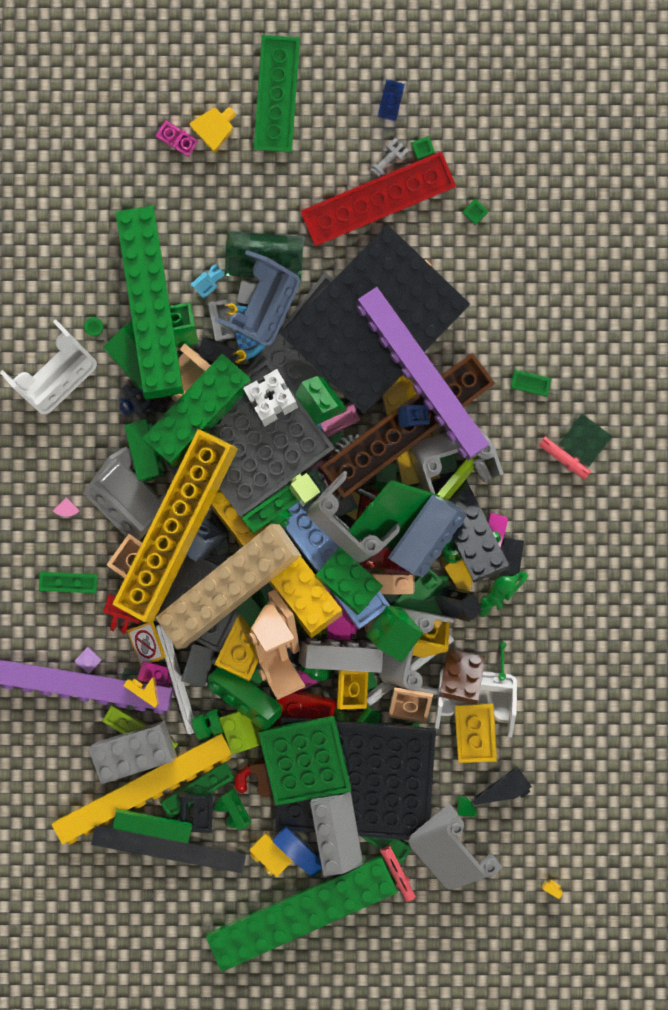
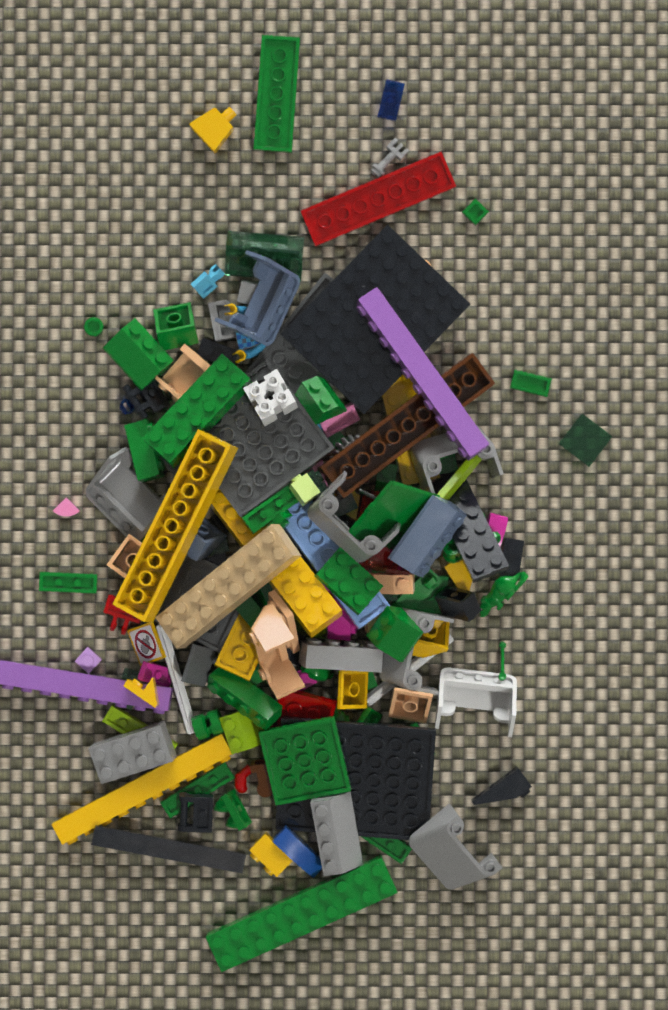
(57, 377): white windscreen -> none
(149, 302): green brick -> none
(152, 826): green tile -> none
(176, 138): dark pink slope -> none
(407, 892): coral pin -> none
(413, 416): dark blue slope -> none
(423, 148): green tile -> none
(462, 676): reddish brown plate -> none
(466, 807): green tile -> none
(476, 733): yellow plate -> none
(482, 470): light grey axle -> none
(552, 888): yellow plate -> none
(563, 457): coral pin -> none

